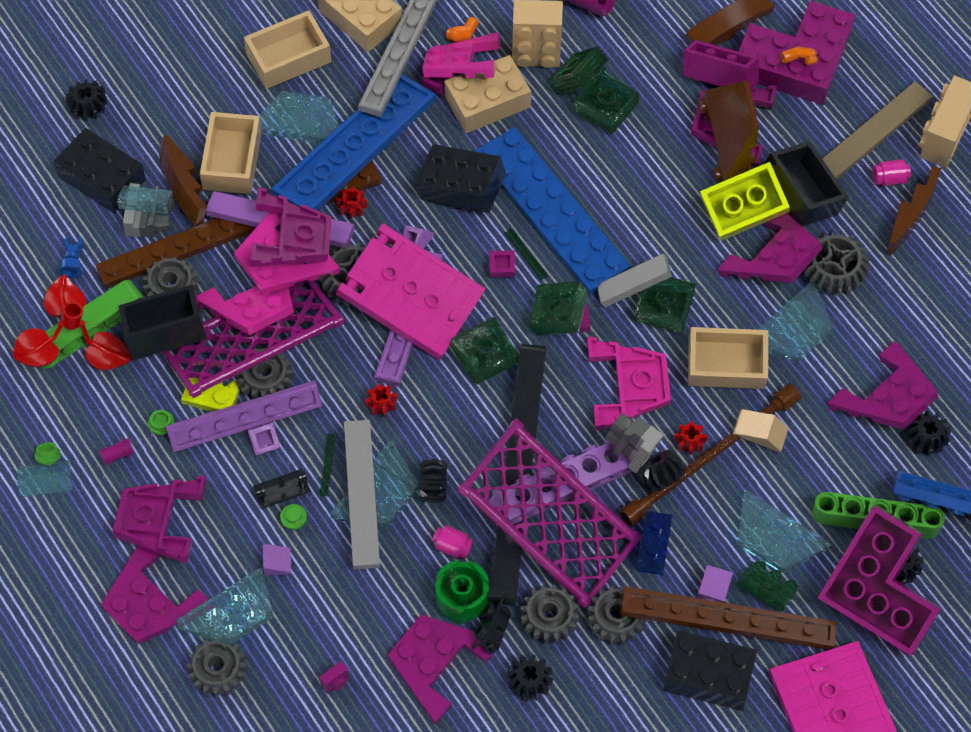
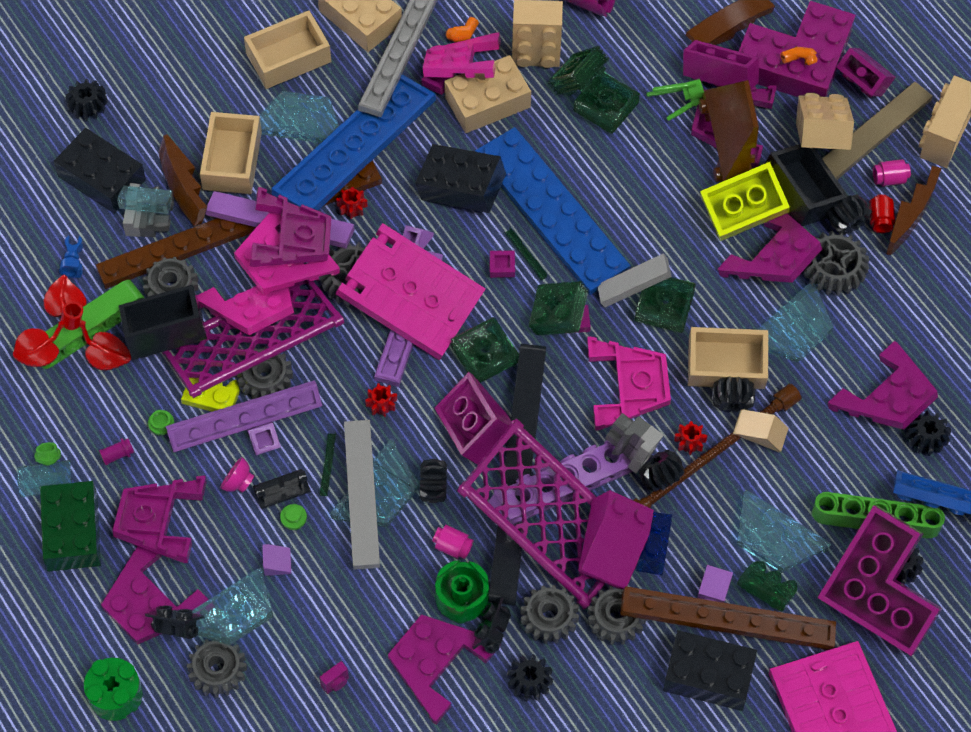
(70, 526): none -> dark green brick
(126, 686): none -> green brick
(176, 622): none -> black hinge
(238, 477): none -> dark pink piece
(472, 418): none -> magenta slope
(614, 538): none -> magenta slope
(692, 91): none -> bright green plant
(733, 394): none -> black gear
(824, 121): none -> tan piece
(849, 214): none -> black gear
(865, 72): none -> magenta brick
(882, 214): none -> red brick

